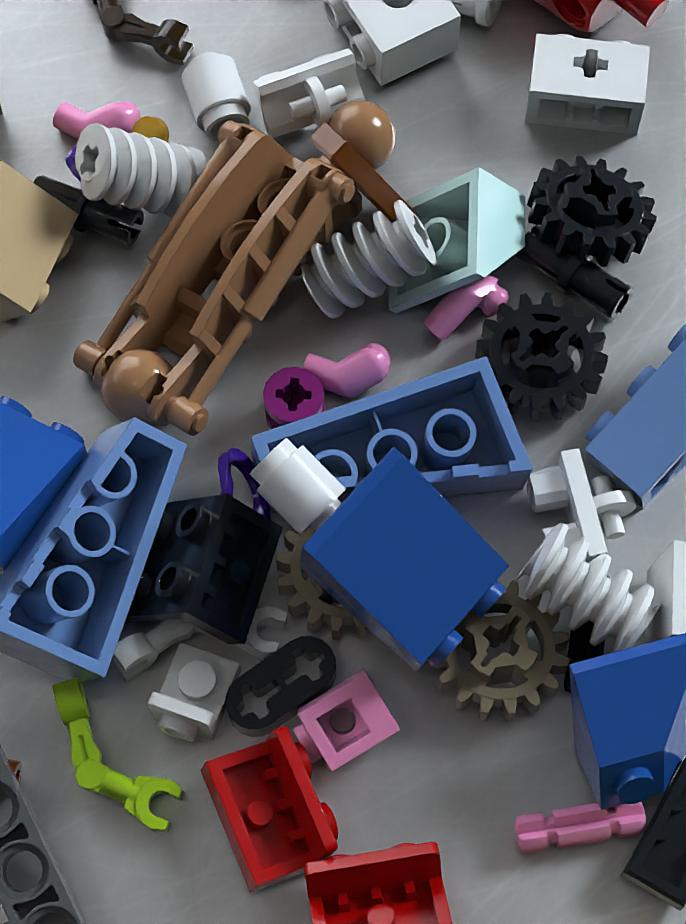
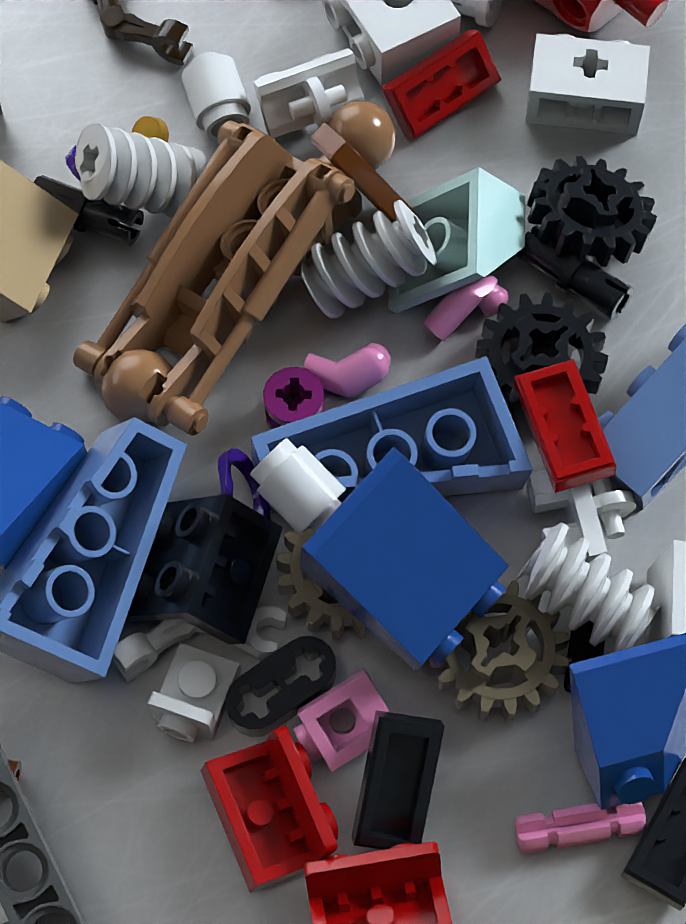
(99, 779): lime piece -> none
(117, 114): bright pink arm -> none
(397, 780): none -> black tile
(441, 83): none -> red plate
(564, 426): none -> red plate

